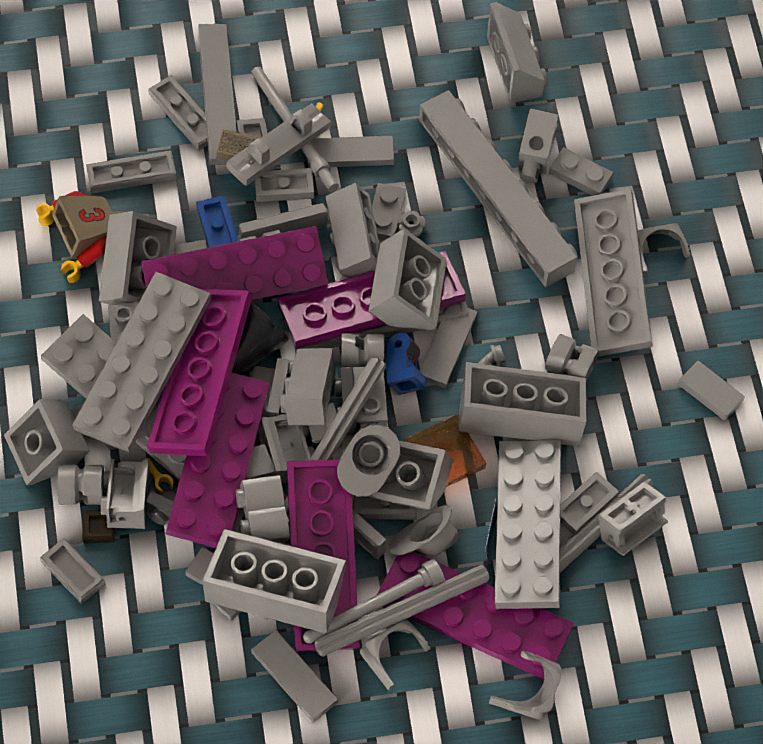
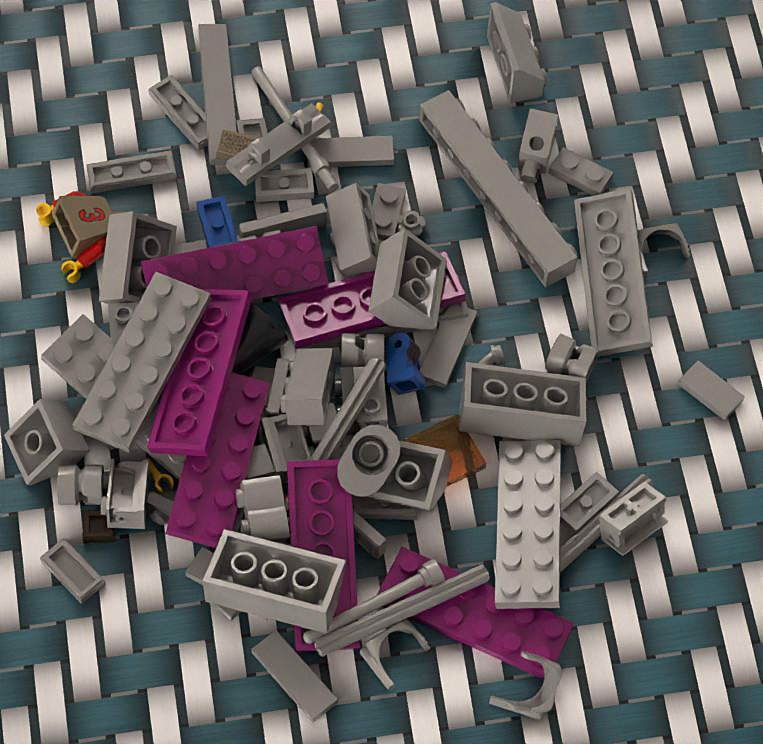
(427, 535): light grey piece -> none
(491, 529): blue sticker -> none

